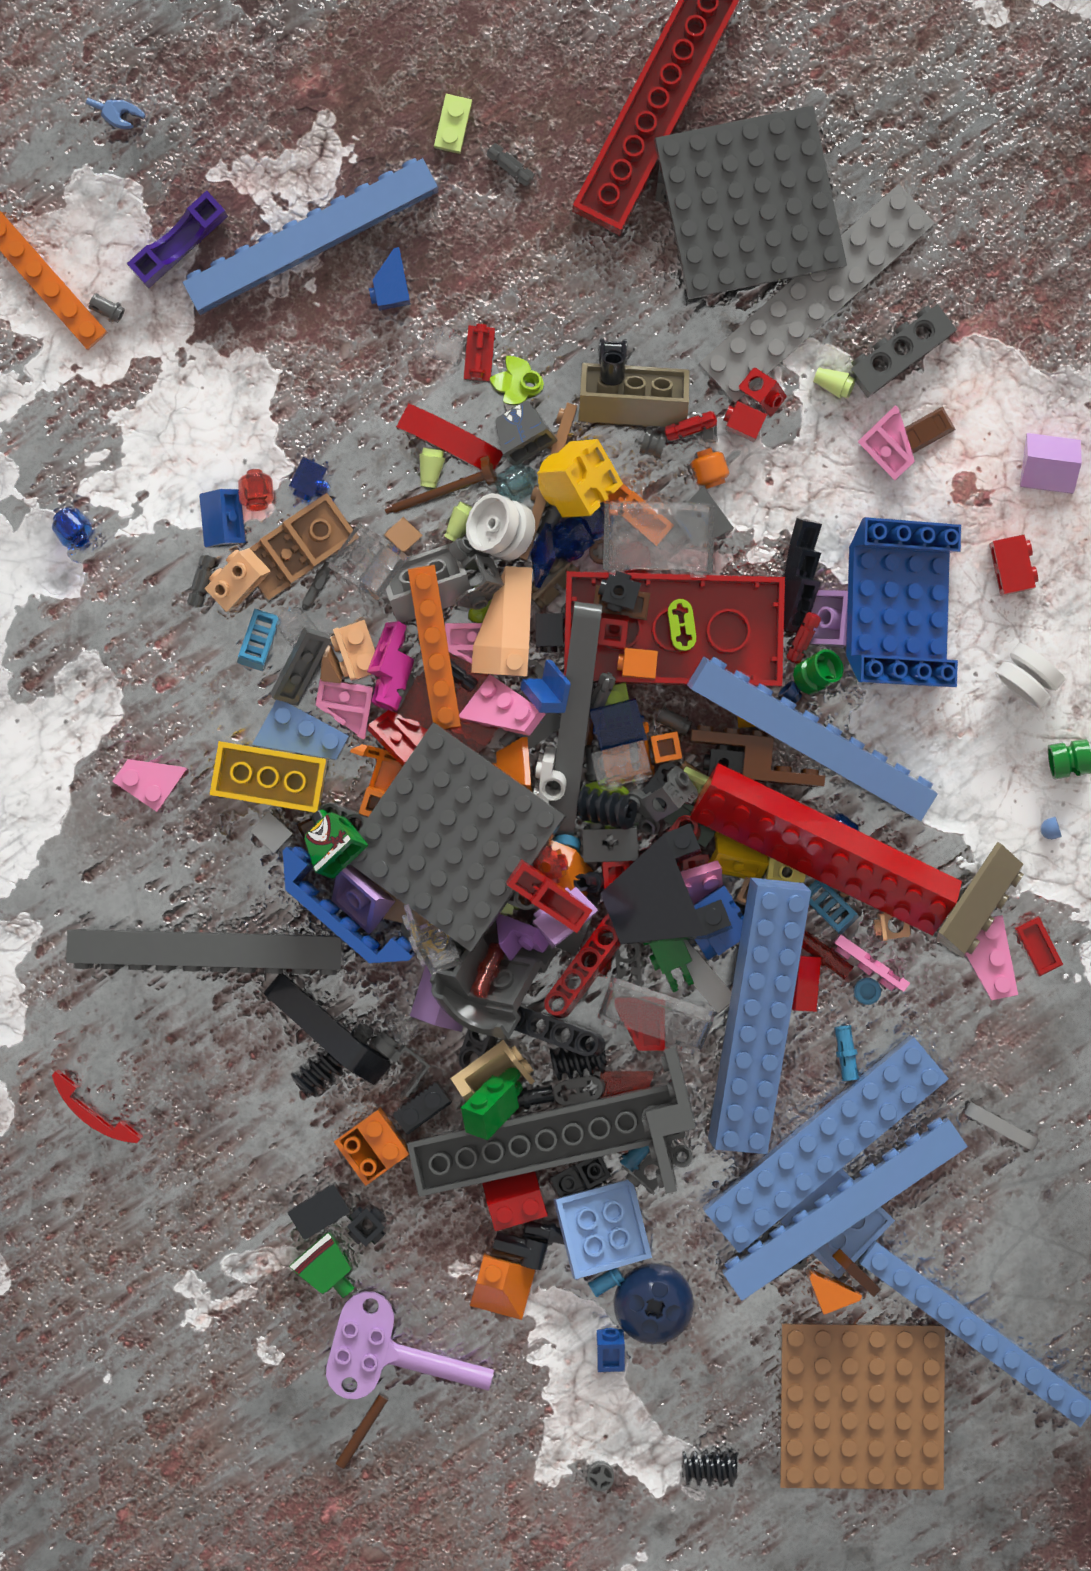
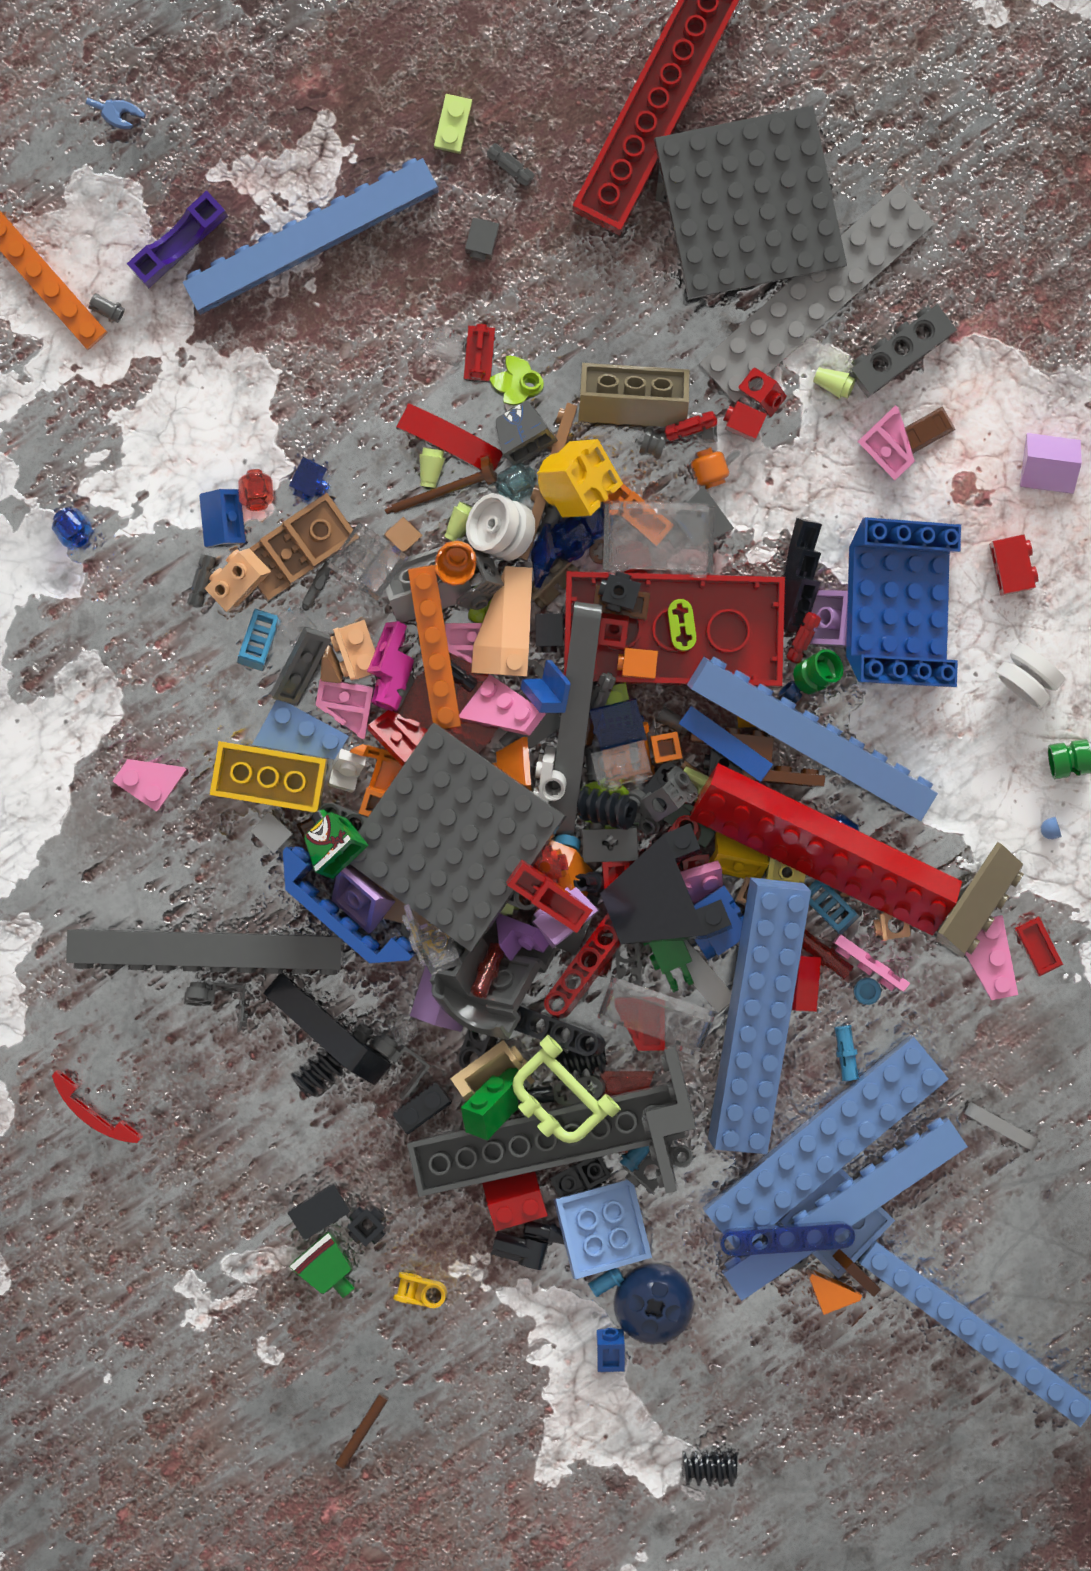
(198, 995): none -> dark grey piece
(346, 770): none -> white bracket
(365, 1347): lavender piece -> none
(372, 1146): orange slope -> none
(390, 283): blue slope -> none
(418, 1290): none -> yellow piece
(455, 563): none -> orange hair
(482, 239): none -> dark grey brick
(502, 1286): orange slope -> none
(548, 1123): none -> yellowish green bar
(600, 1481): dark grey wheel -> none
(612, 361): black piece -> none
(725, 743): none -> blue sticker
(799, 1243): none -> clear blue beam
(862, 1406): medium nougat plate -> none

